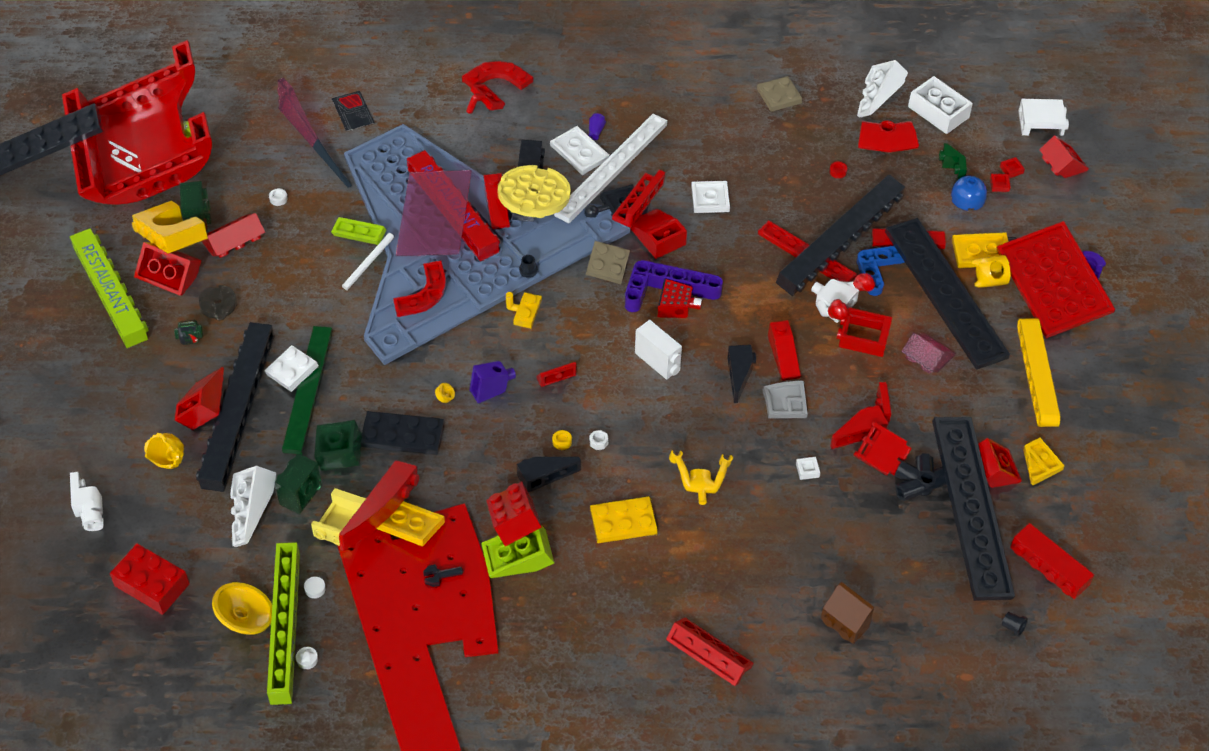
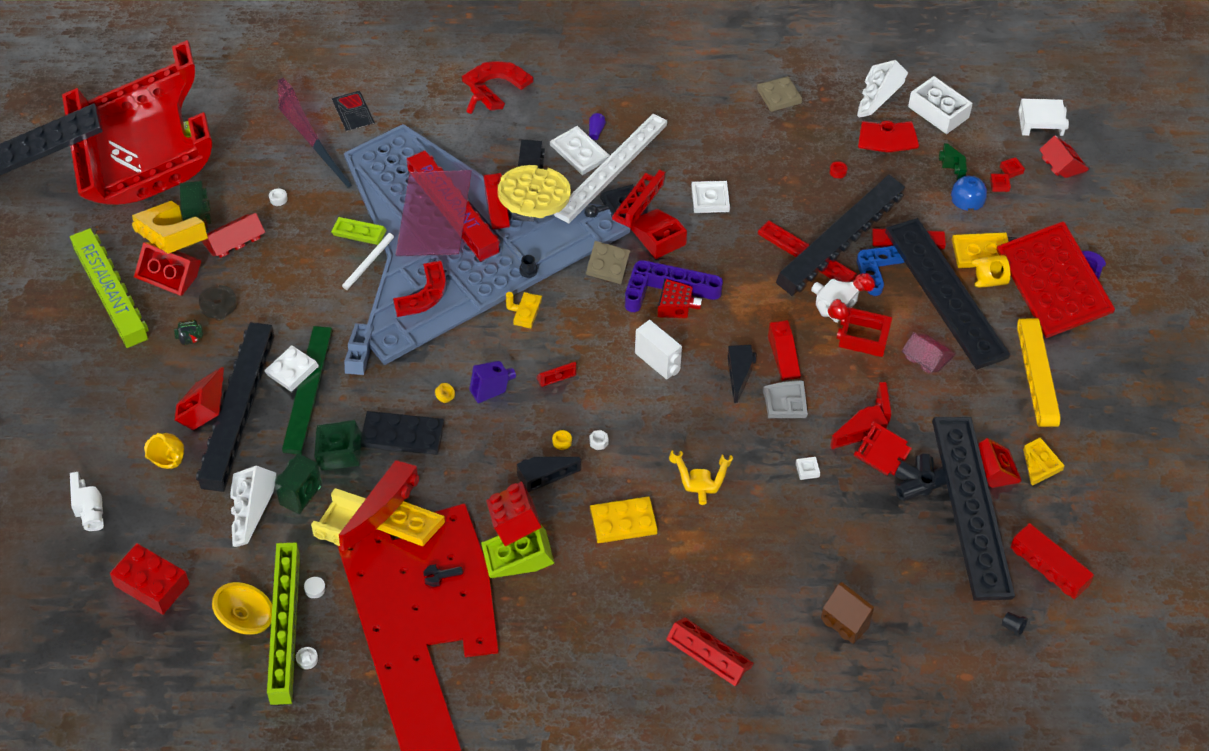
(358, 350): none -> sand blue slope

